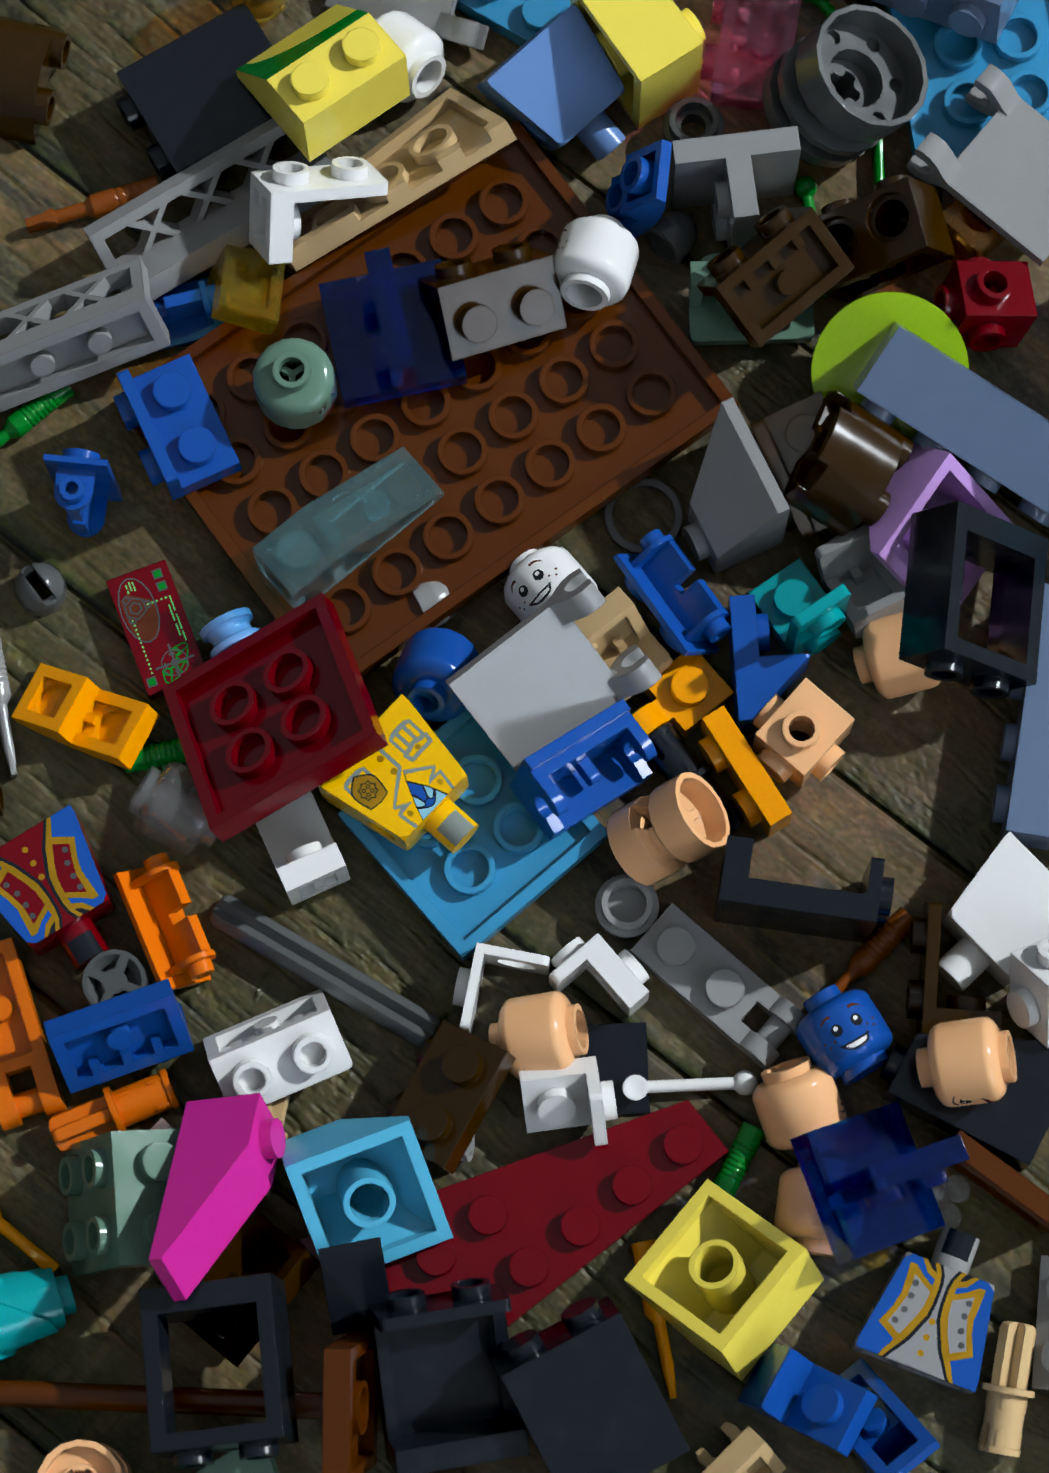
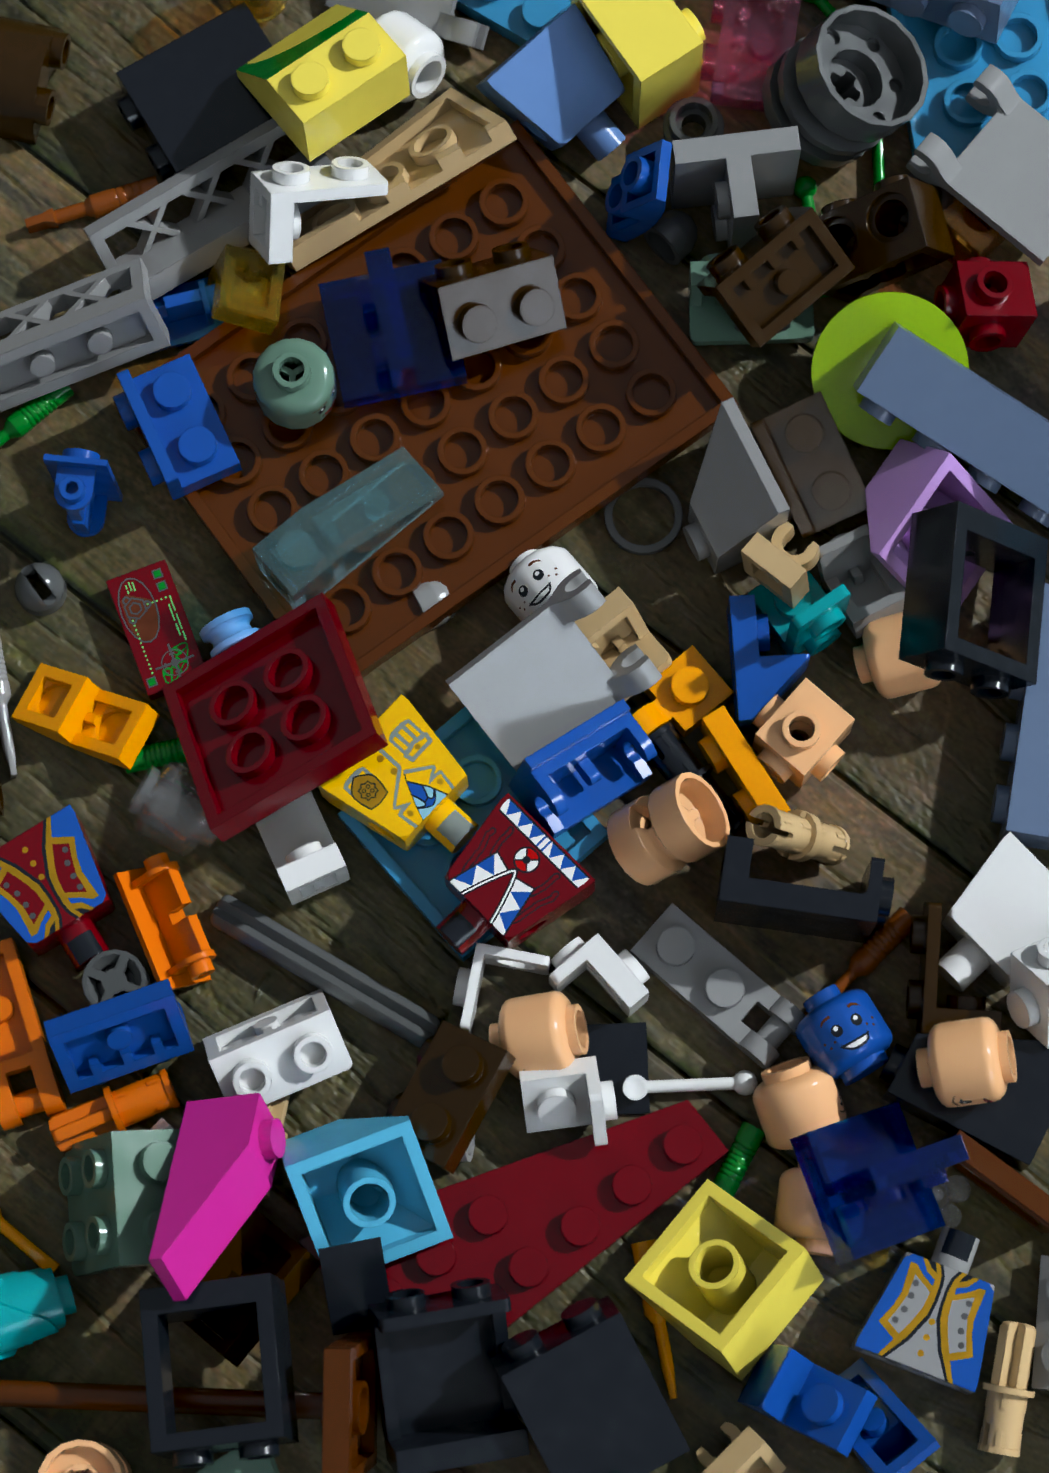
(425, 666): blue head -> none
(511, 881): none -> torso
(595, 262): white head -> none
(626, 907): light grey plate -> none
(688, 618): blue hinge -> none
(778, 570): none -> tan tile
(797, 835): none -> tan pin
(847, 466): dark brown cylinder -> none

